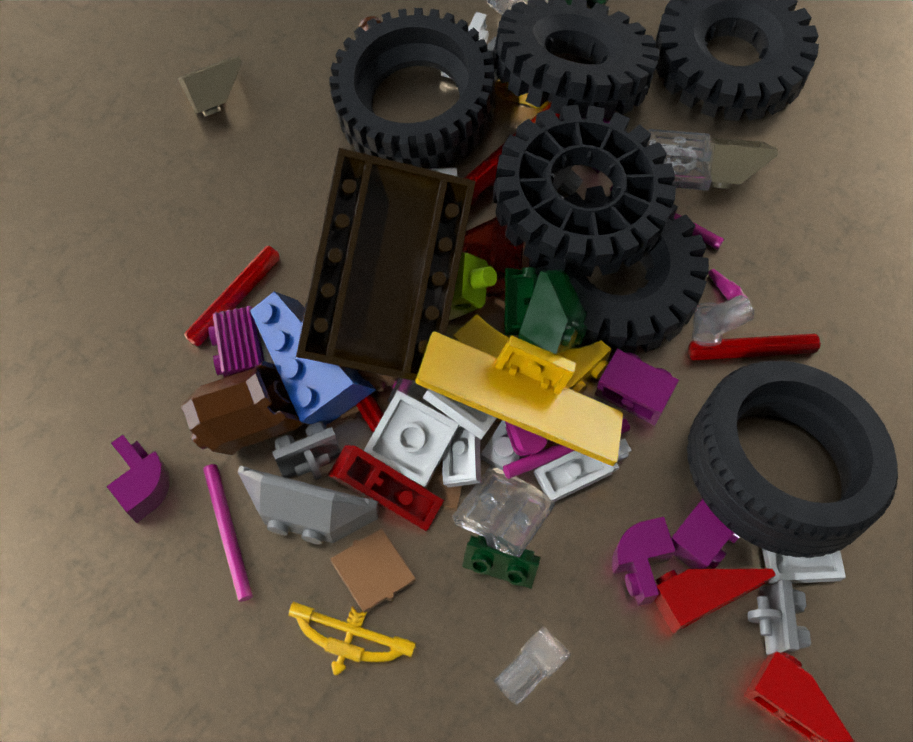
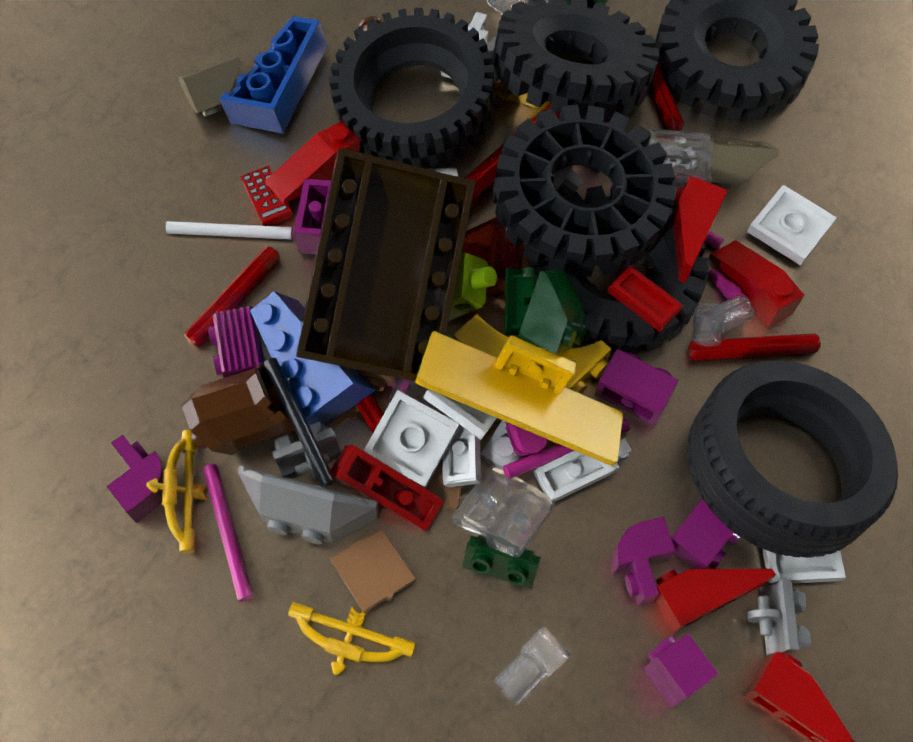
(170, 488): none -> yellow piece
(229, 230): none -> white bar
(265, 202): none -> red tile
(278, 79): none -> blue wedge
(299, 422): none -> black bar
(310, 214): none -> magenta brick
(312, 161): none -> red slope
(645, 298): none -> red tile
(665, 102): none -> red axle
(678, 668): none -> magenta brick
(692, 220): none -> red slope
(765, 284): none -> red slope
(791, 224): none -> white plate

